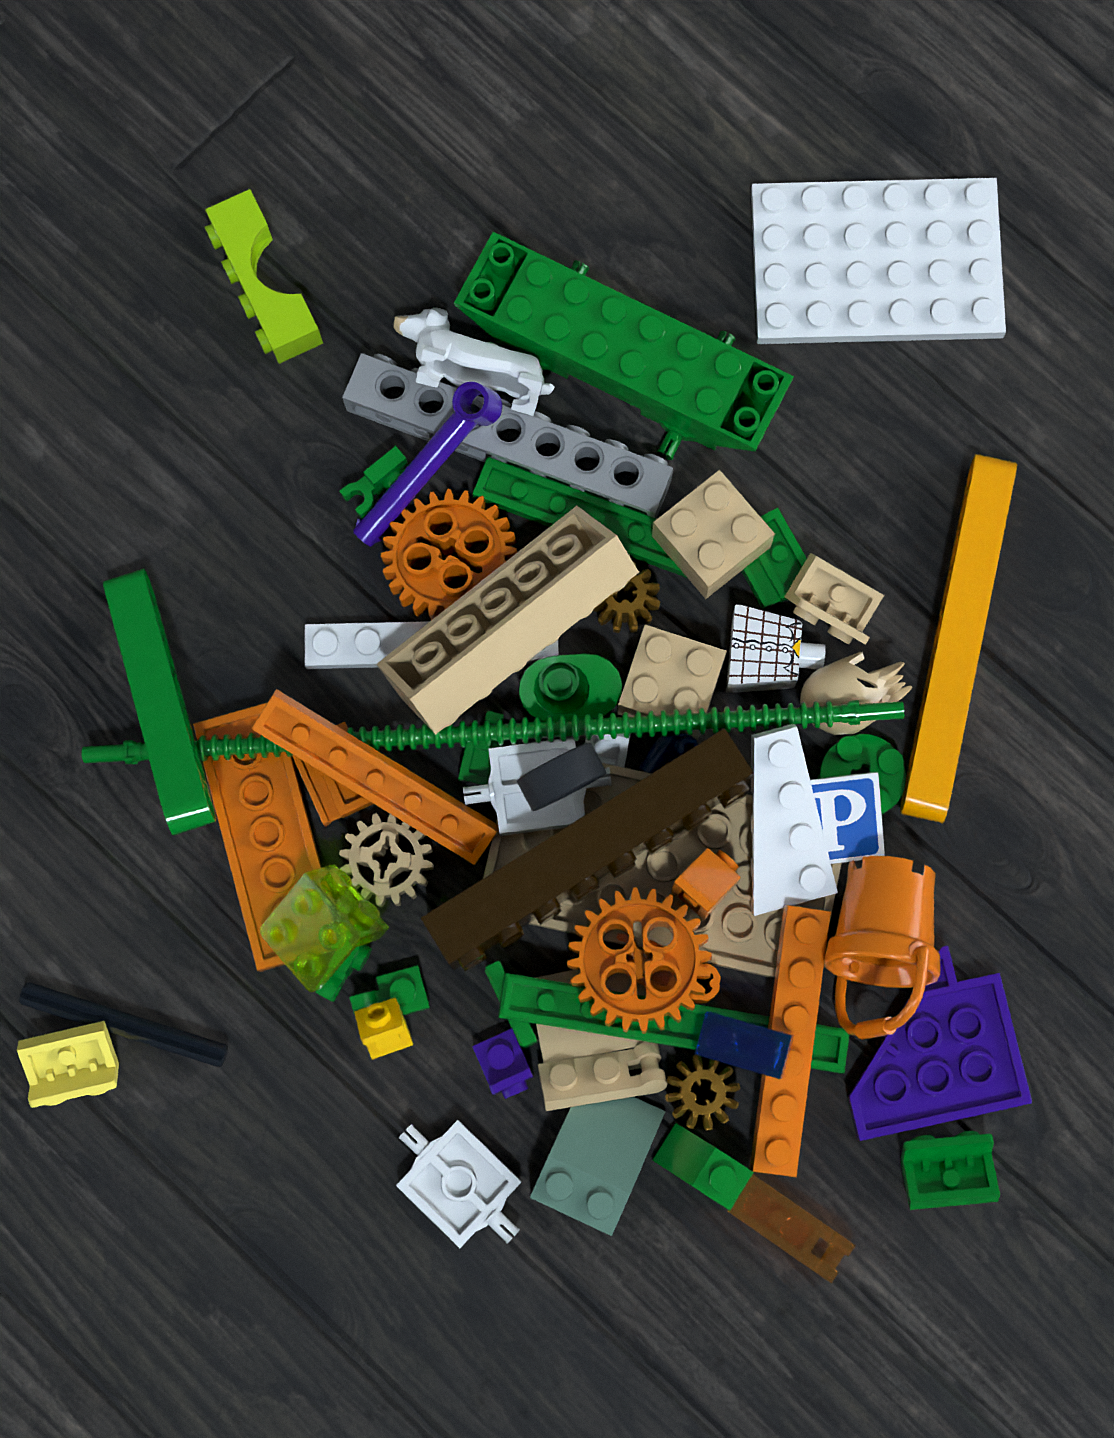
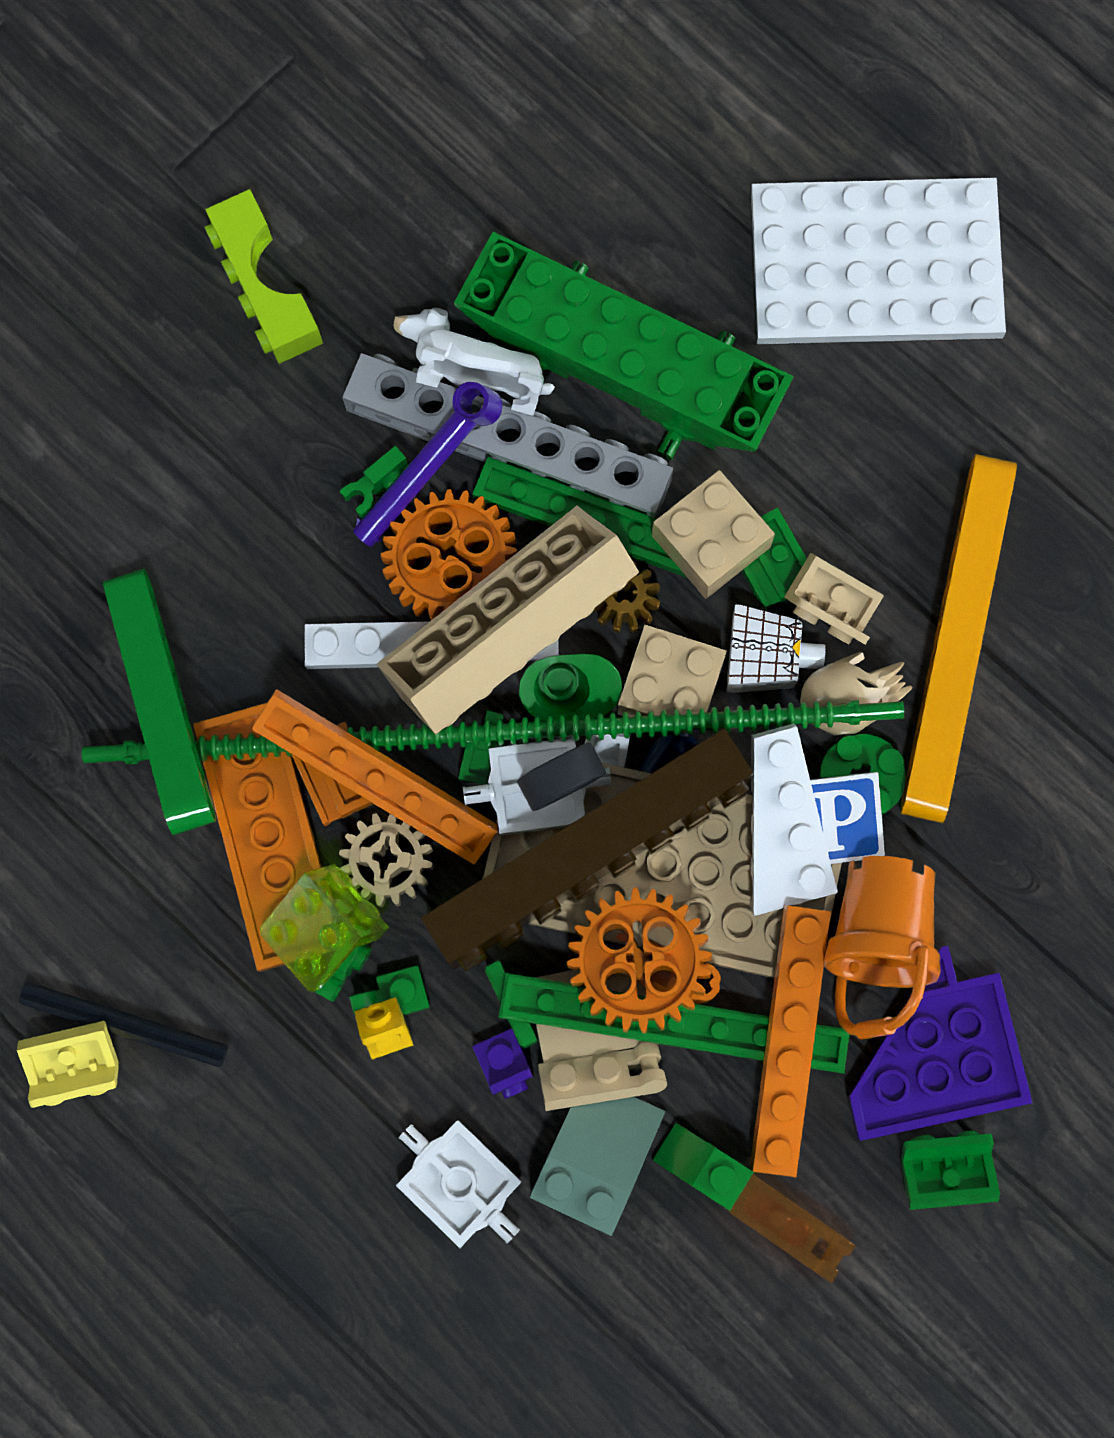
(688, 1098): pearl gold gear -> none
(706, 882): orange slope -> none
(744, 1044): clear blue plate -> none

